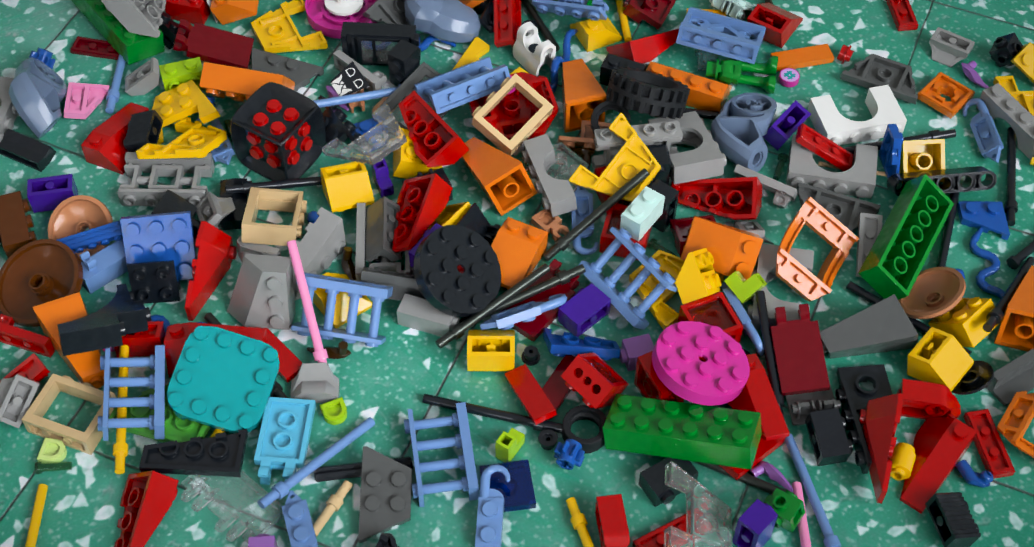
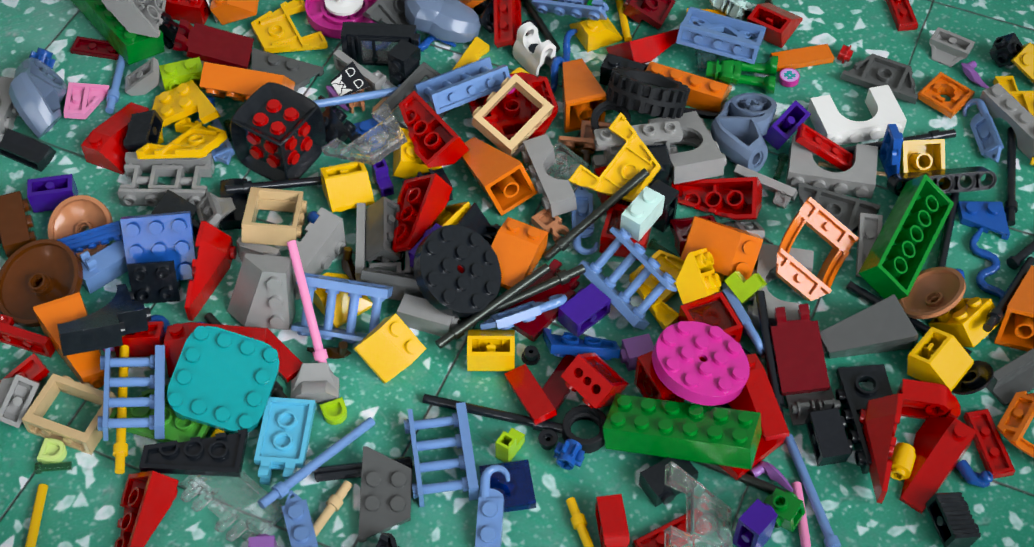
(390, 348): none -> yellow slope

